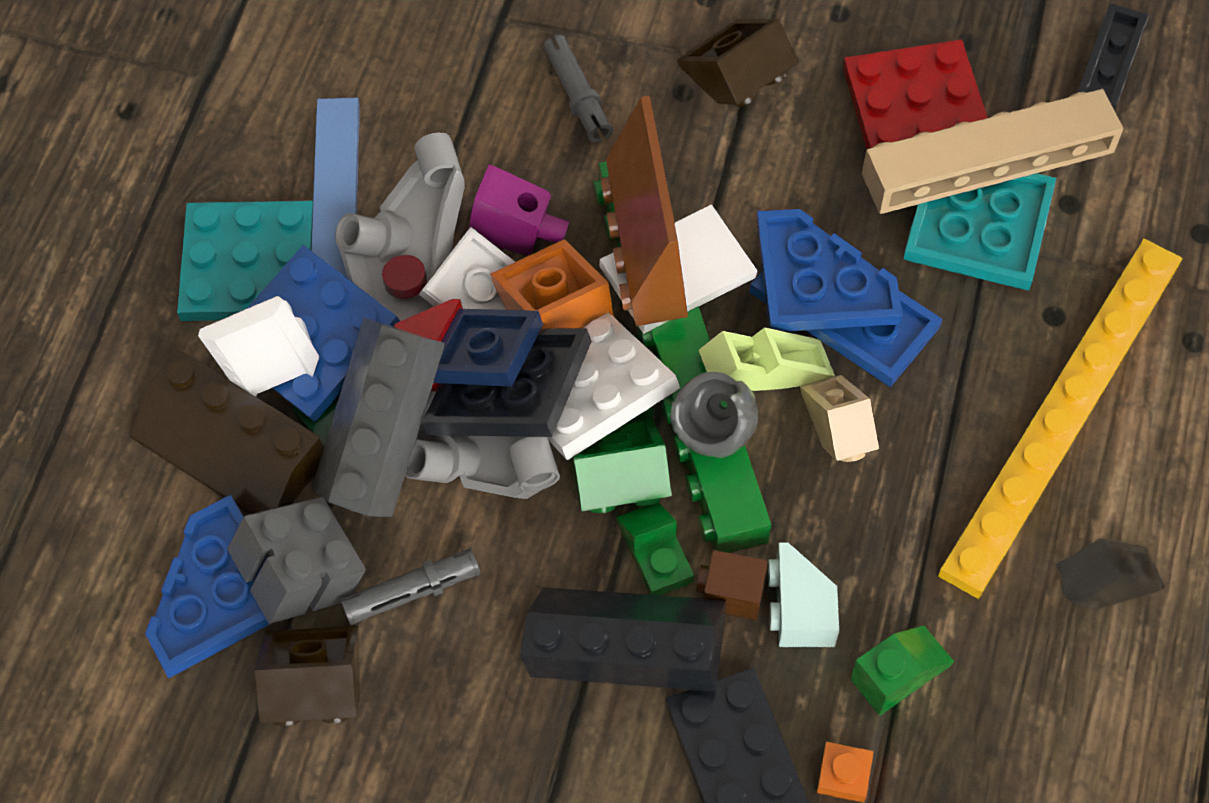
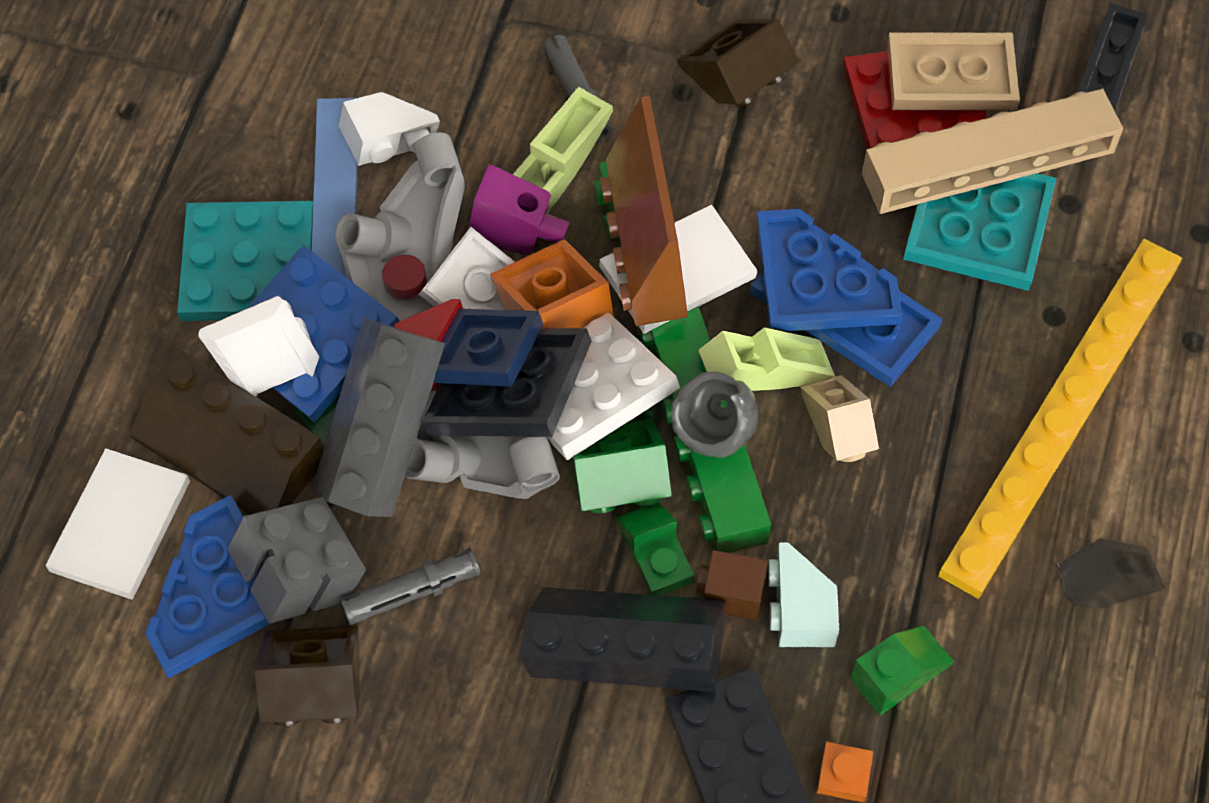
(118, 523): none -> white tile
(383, 127): none -> white slope
(565, 143): none -> yellowish green slope
(953, 71): none -> tan plate

